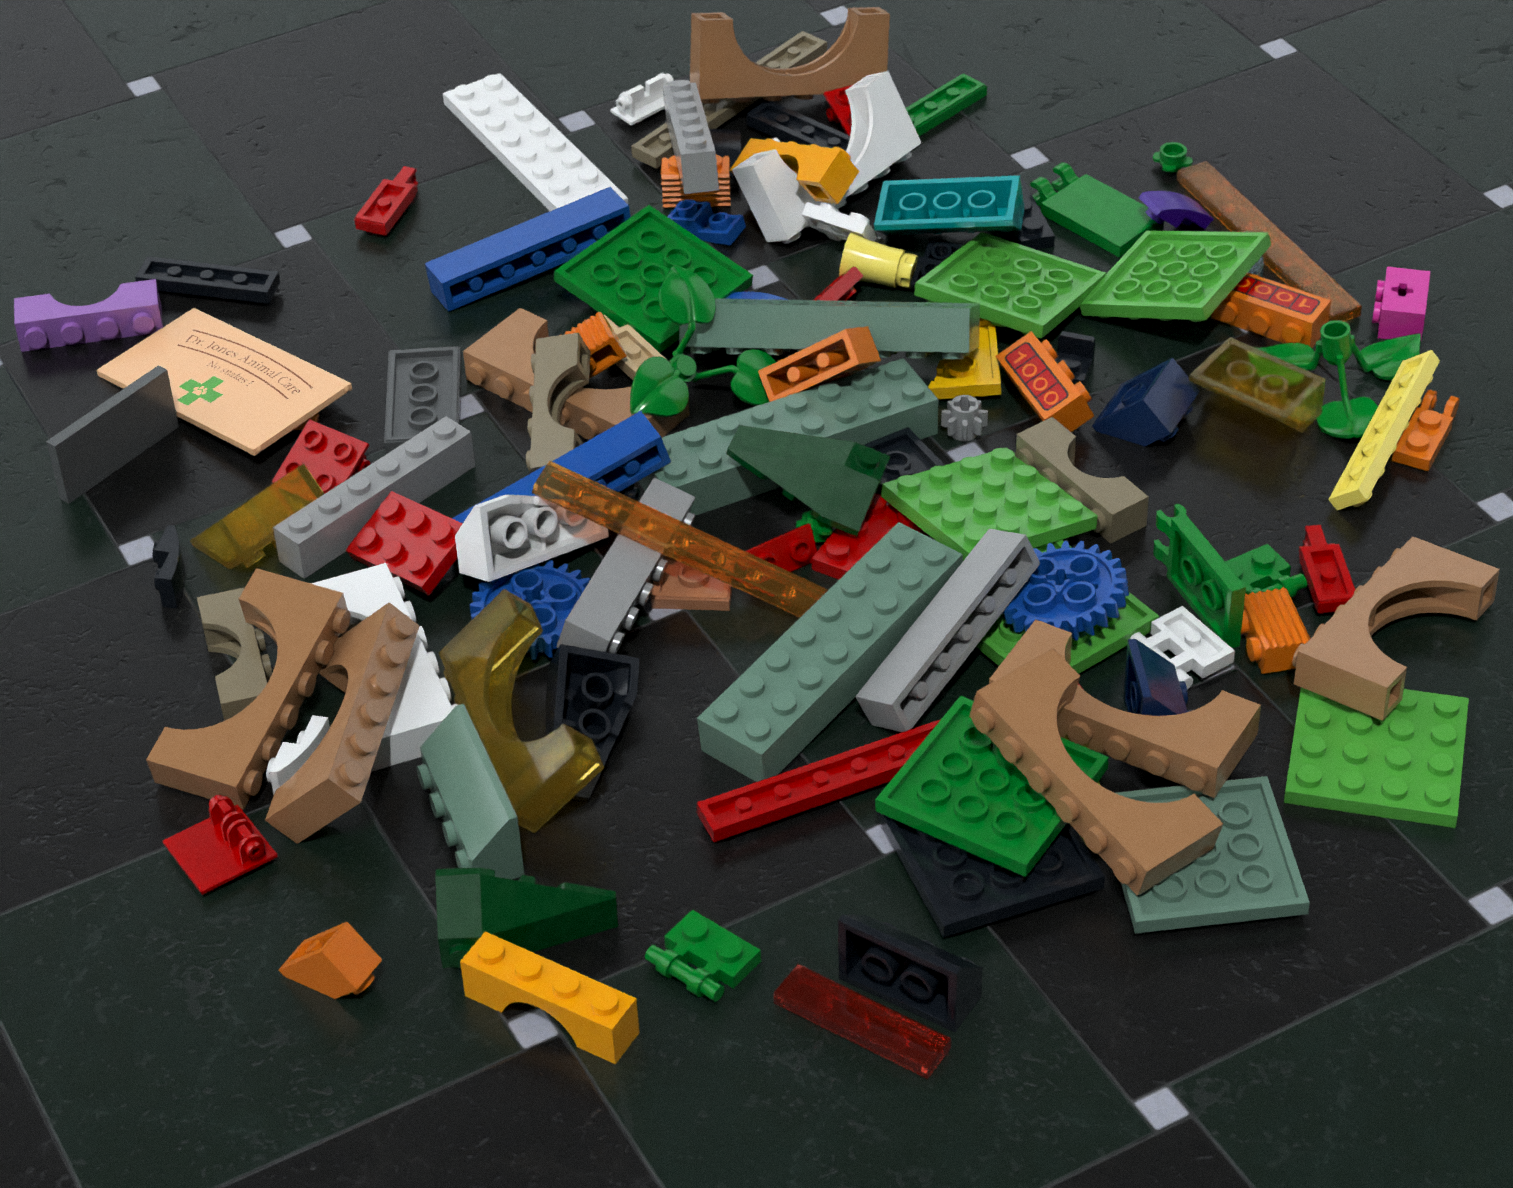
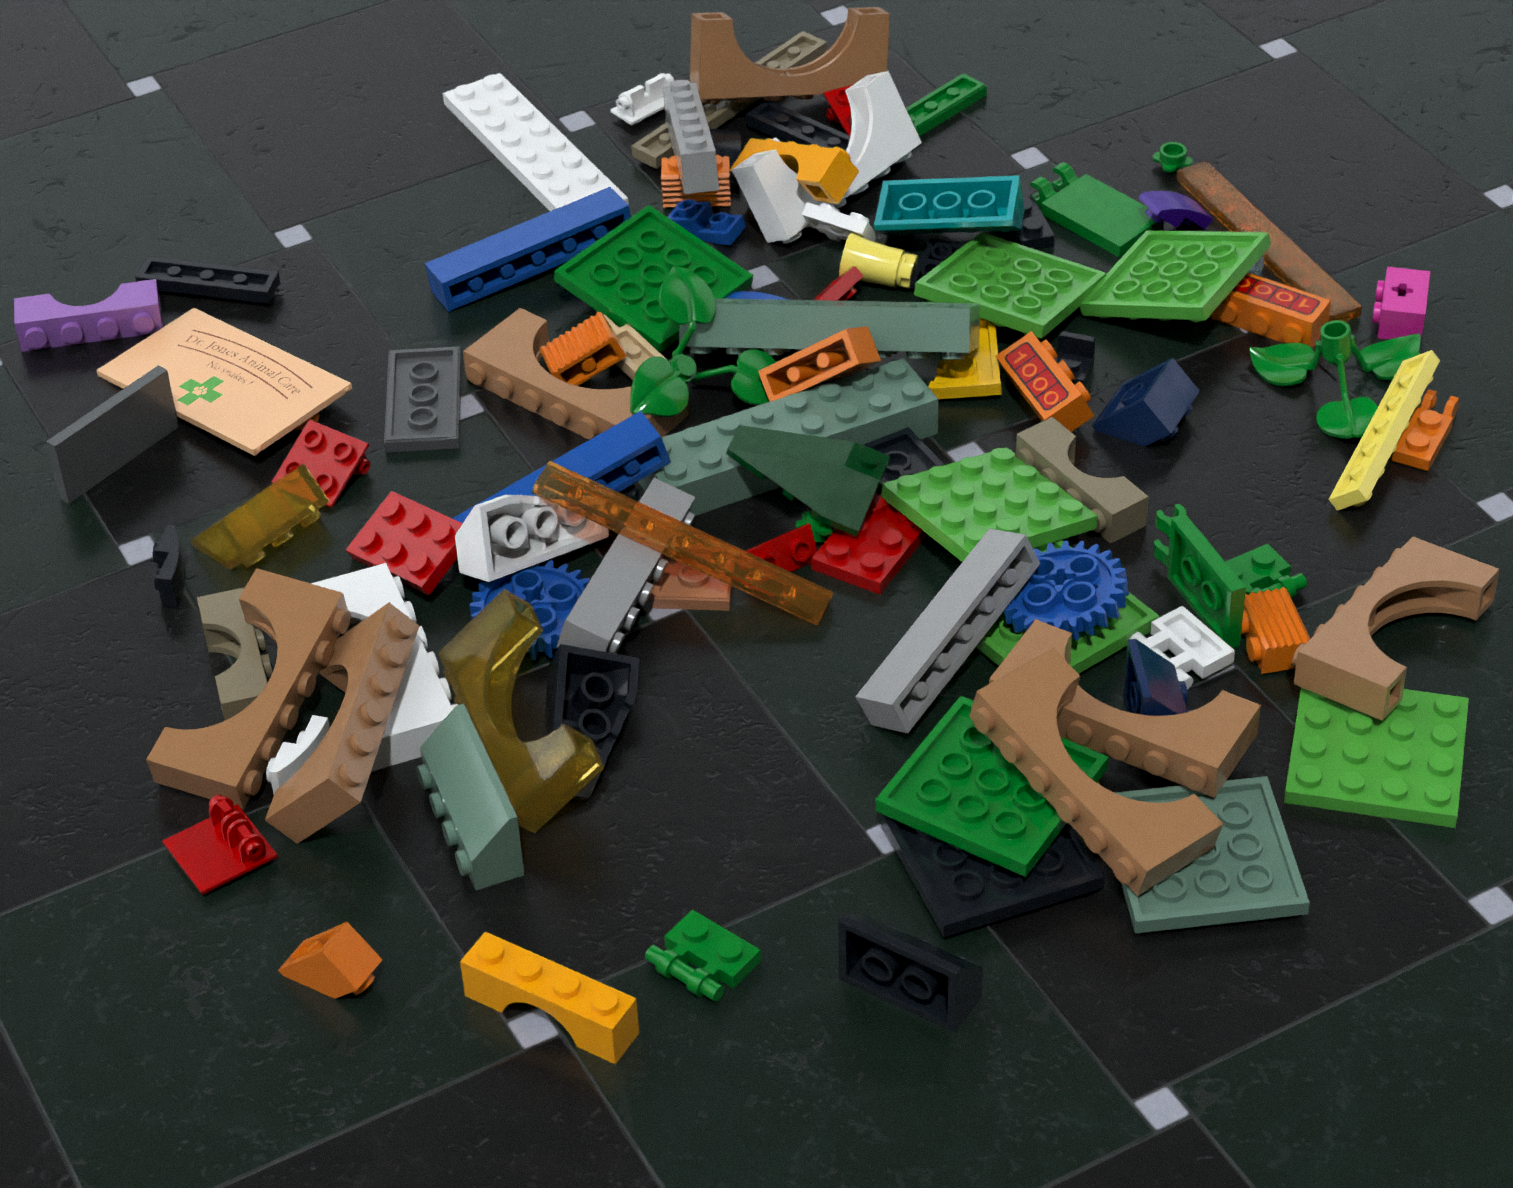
(387, 203): red hinge -> none
(411, 470): light grey brick -> none
(515, 911): dark green wedge -> none
(559, 370): dark tan arch -> none
(809, 785): red plate -> none
(825, 655): sand green brick -> none
(862, 1021): clear red tile -> none
(964, 418): light grey gear -> none
(1262, 384): clear yellow slope -> none
(1325, 571): red hinge -> none

